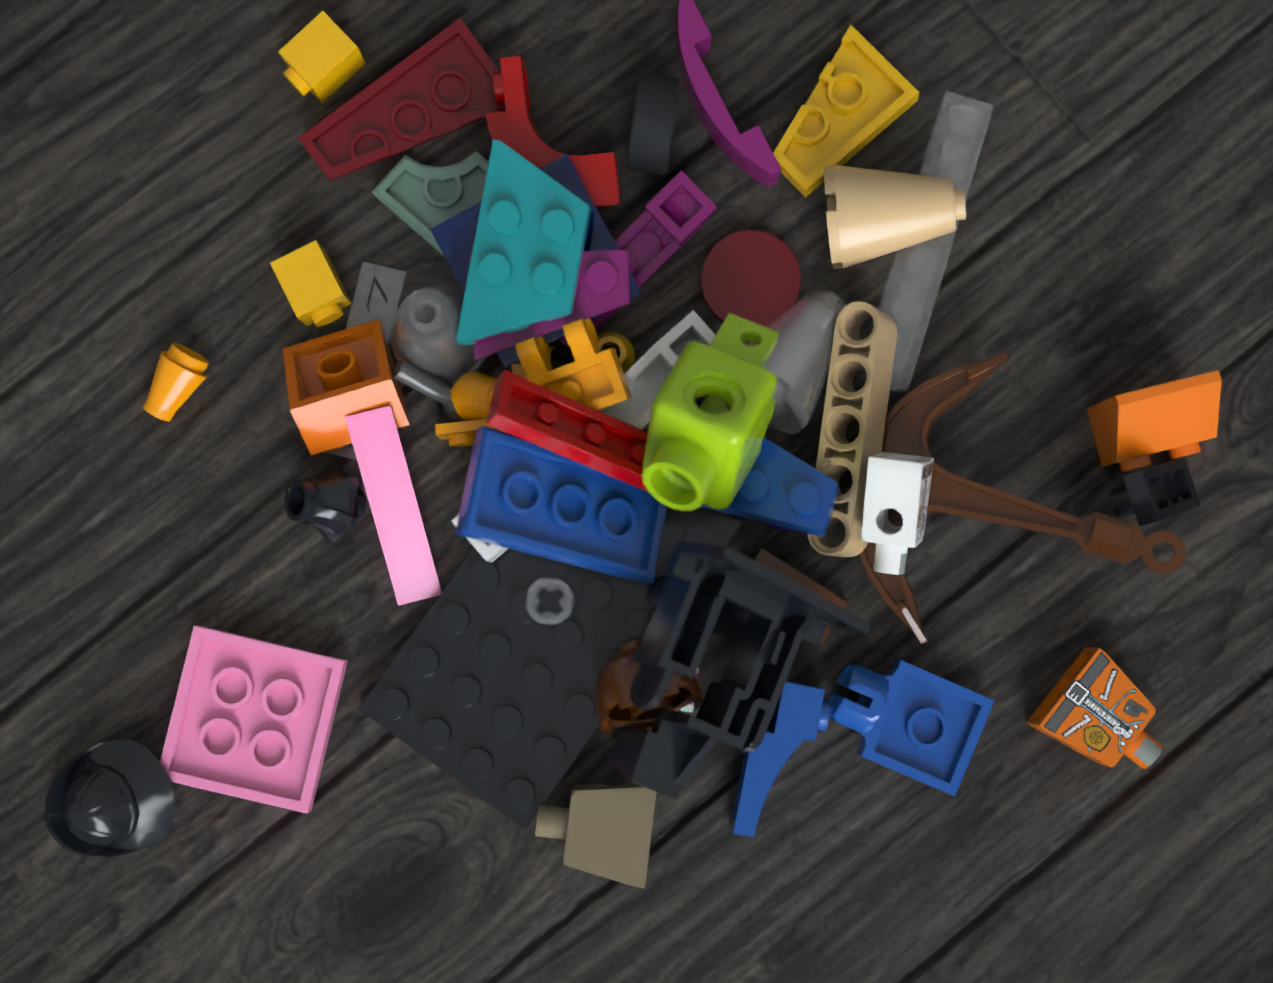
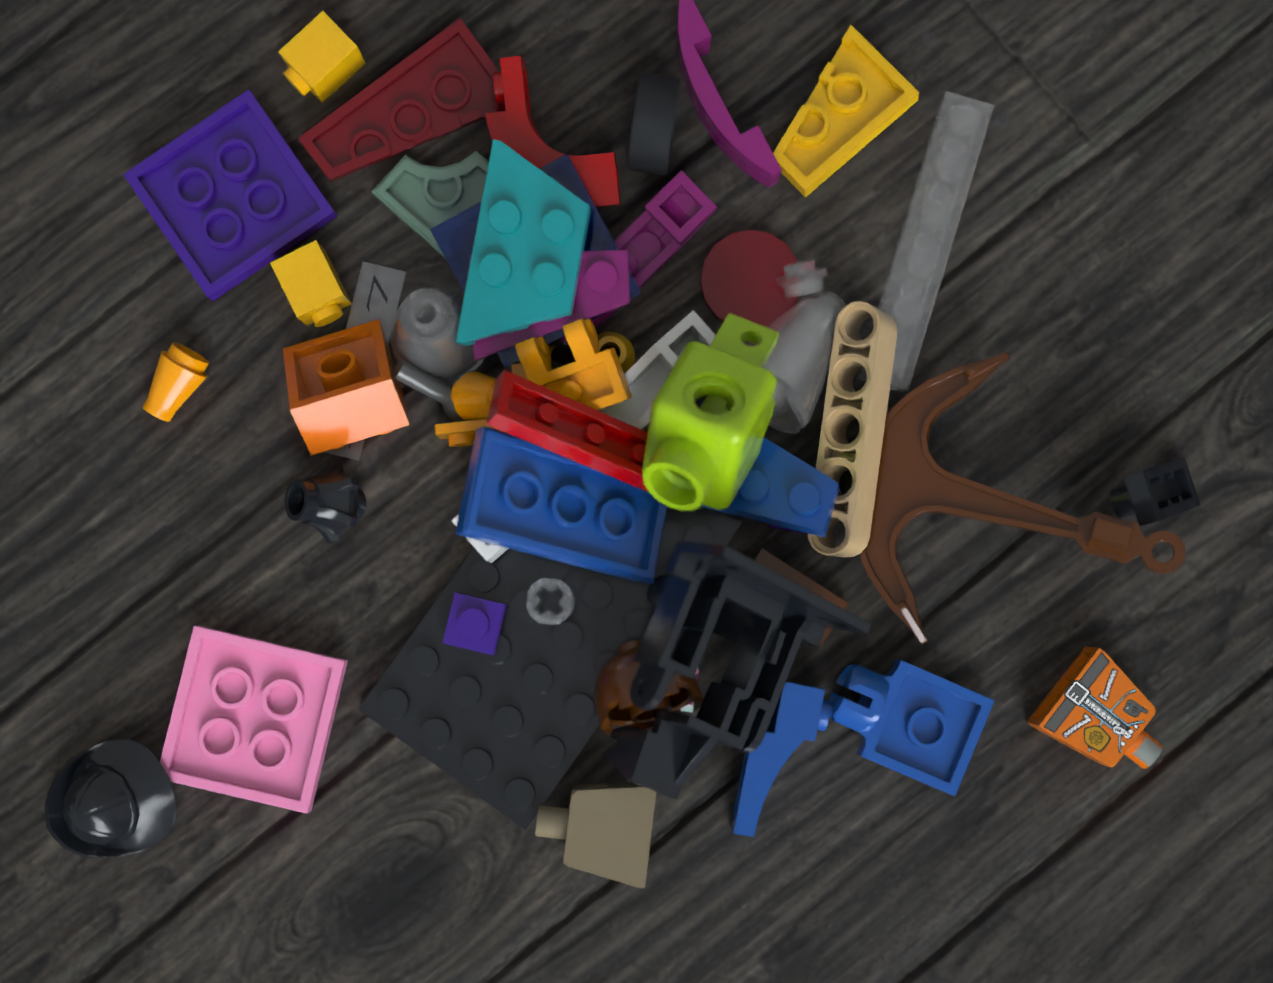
(230, 195): none -> dark purple plate
(393, 505): bright pink sticker -> none
(474, 623): none -> dark purple plate
(802, 278): none -> clear plate
(886, 211): tan cone -> none
(902, 485): white torso -> none
(1157, 420): orange slope -> none

